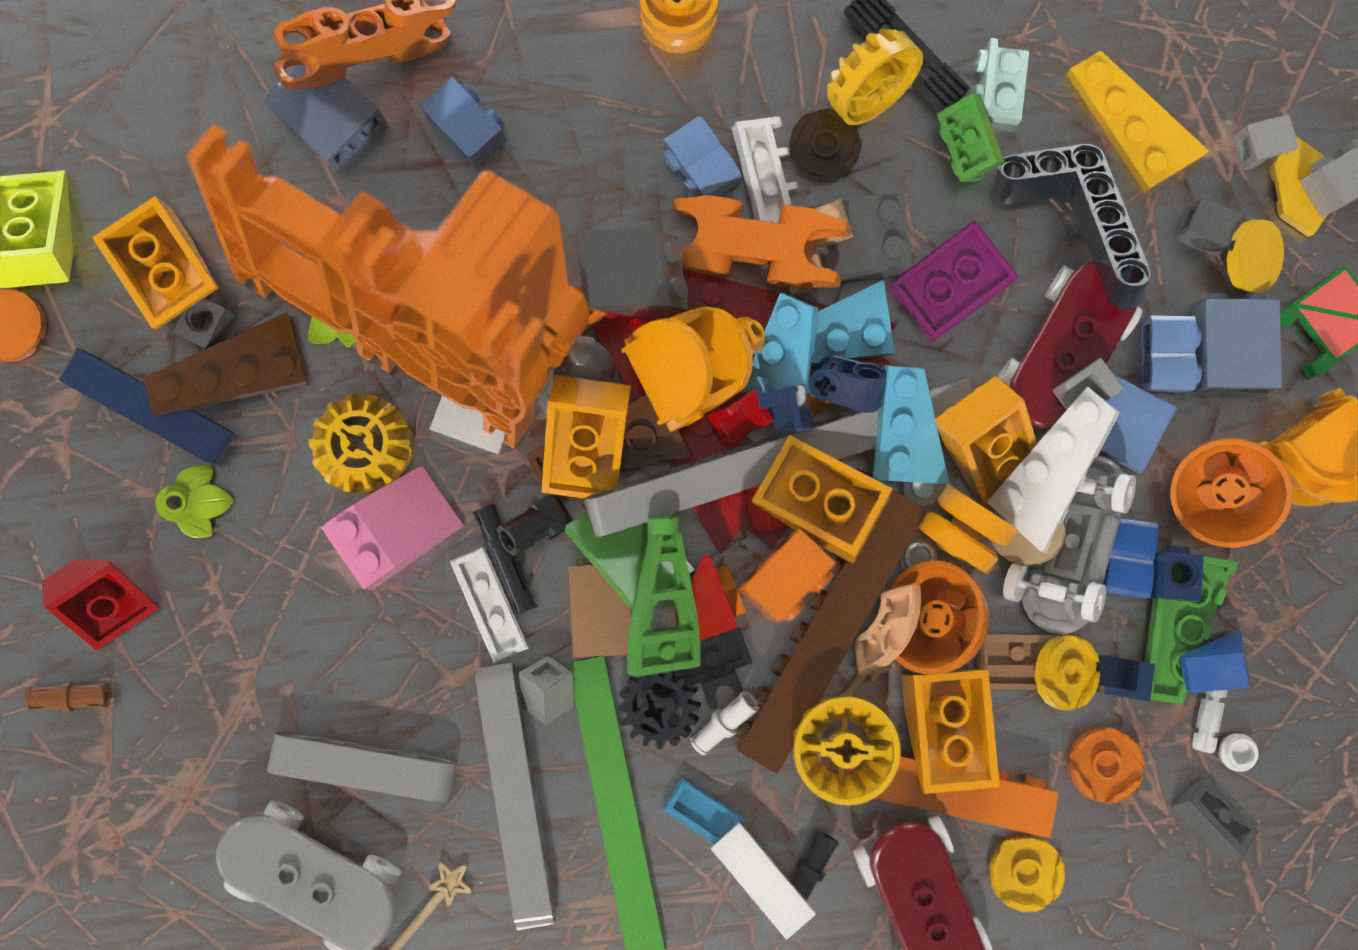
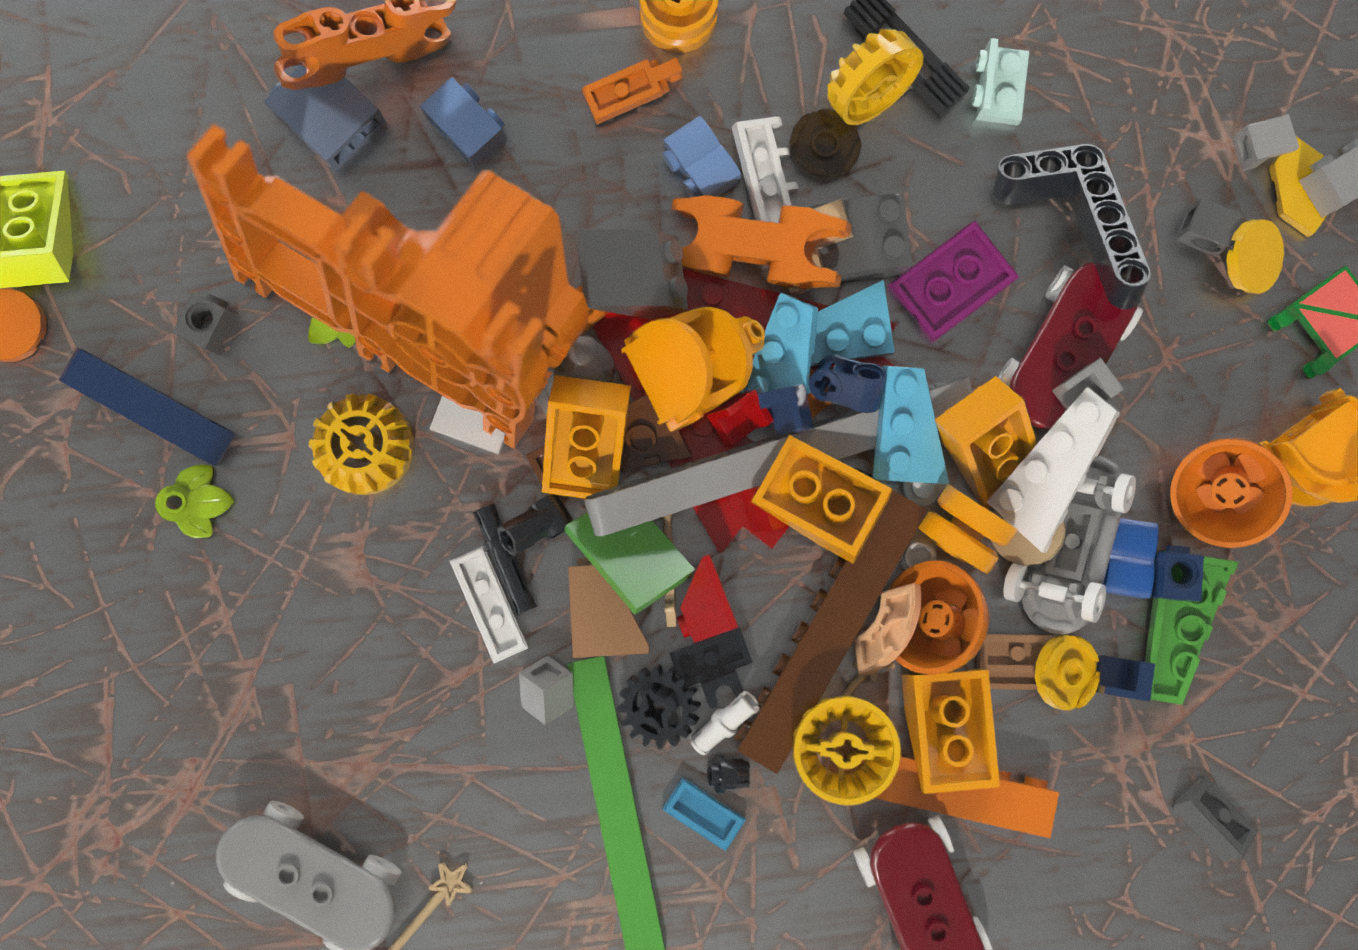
(67, 696): dark orange pin -> none
(96, 600): red slope -> none
(156, 261): light orange slope -> none
(236, 368): reddish brown wing -> none
(362, 767): light grey beam -> none
(392, 527): bright pink slope -> none
(515, 796): light grey beam -> none
(630, 88): none -> orange hinge
(672, 648): bright green plate -> none
(728, 773): none -> black hose
(730, 589): orange tile -> none
(763, 880): white tile -> none
(786, 577): orange brick -> none
(812, 865): black pin -> none
(969, 138): bright green bracket -> none
(1026, 872): yellow tile -> none
(1105, 764): orange tile -> none
(1136, 125): yellow wing -> none
(1137, 426): medium blue tile -> none
(1169, 354): medium blue brick -> none
(1209, 721): white axle -> none
(1217, 665): blue slope -> none
(1238, 752): white plate -> none
(1239, 344): sand blue brick -> none

